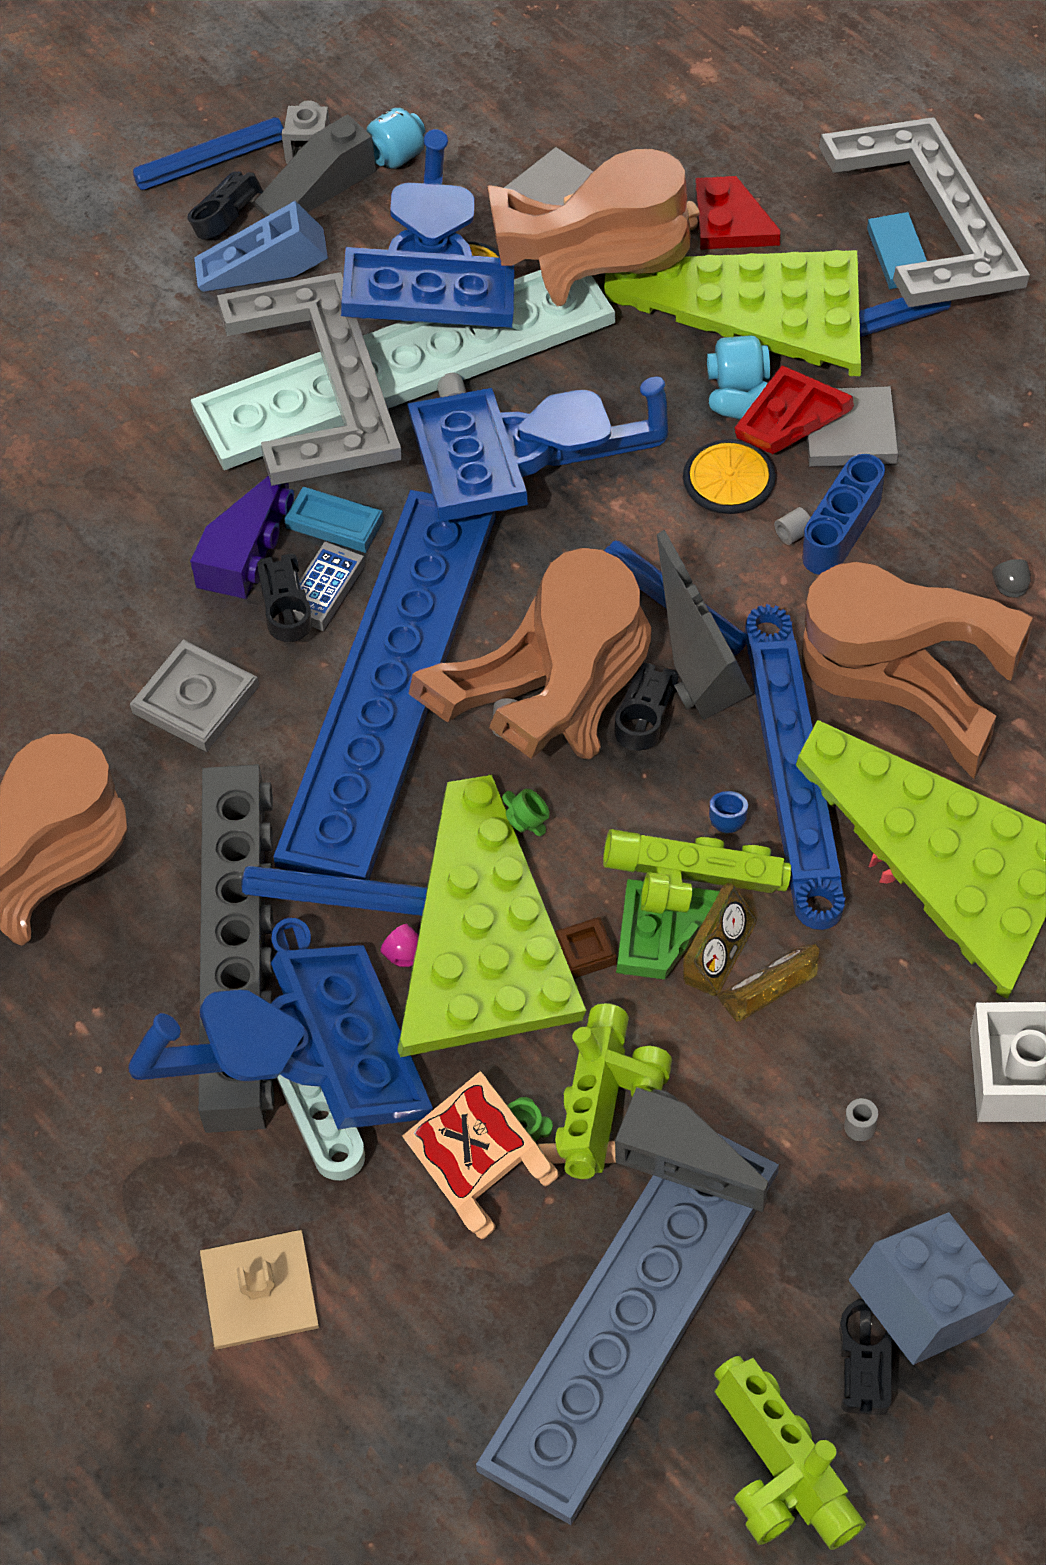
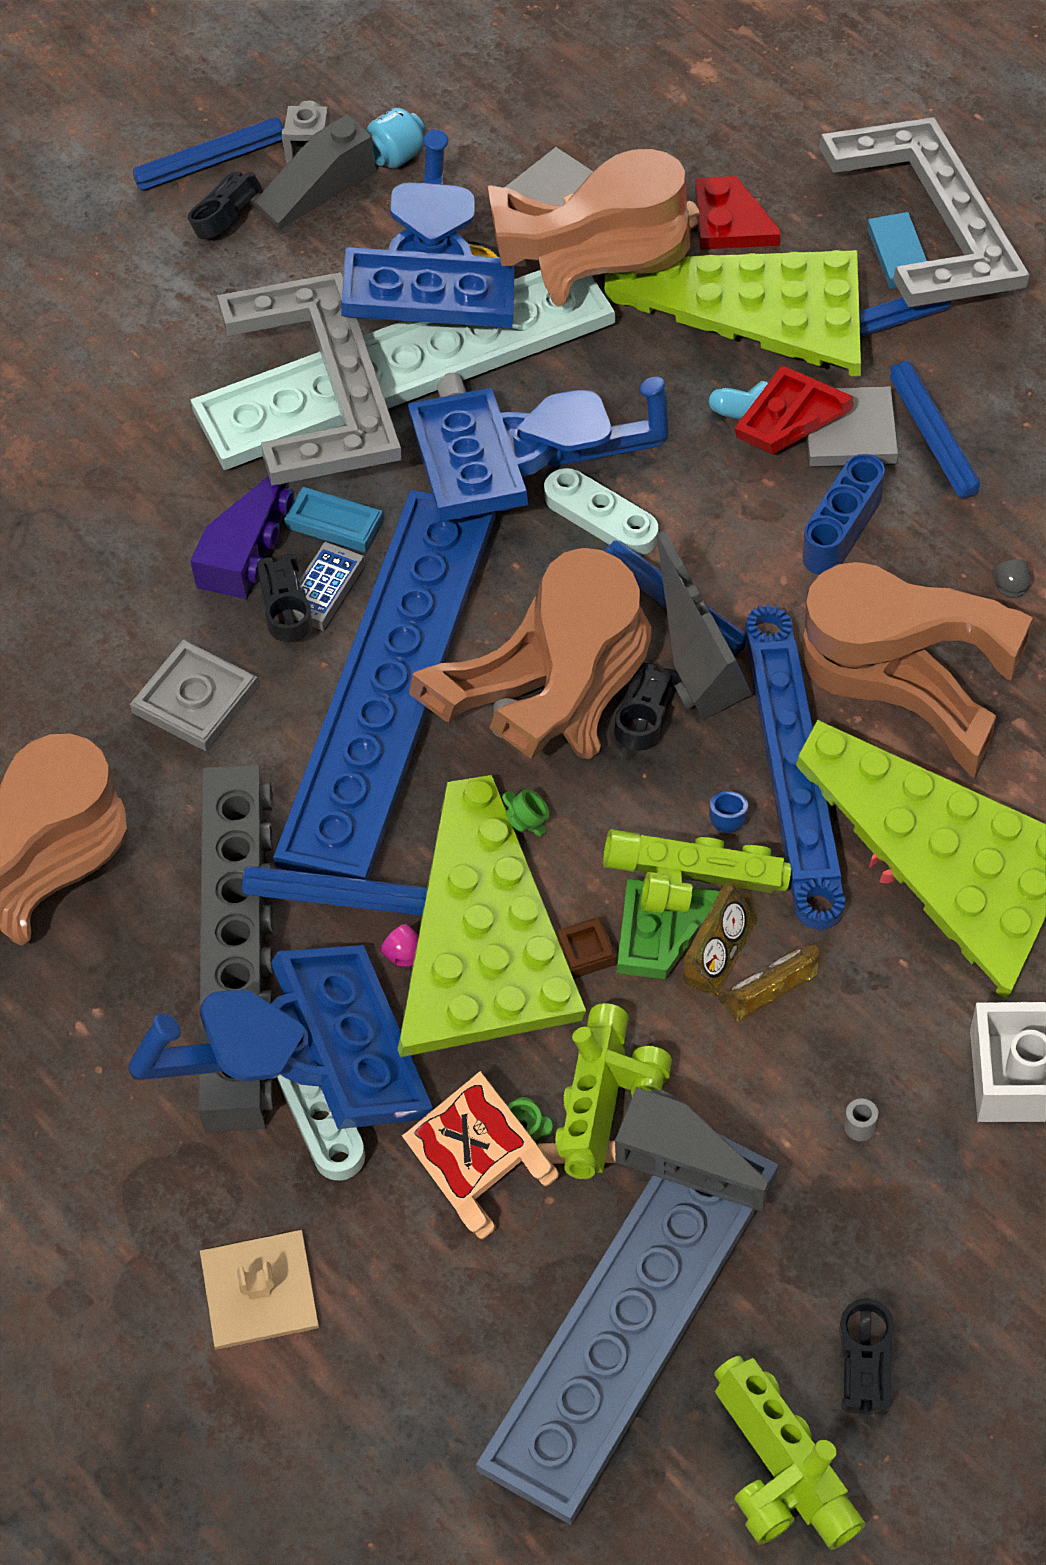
(263, 252): medium blue slope -> none
(301, 933): blue hinge -> none
(608, 523): none -> light aqua plate
(729, 476): yellow wheel -> none
(739, 363): medium azure head -> none
(792, 525): light grey piece -> none
(930, 1287): sand blue brick -> none
(935, 430): none -> blue axle

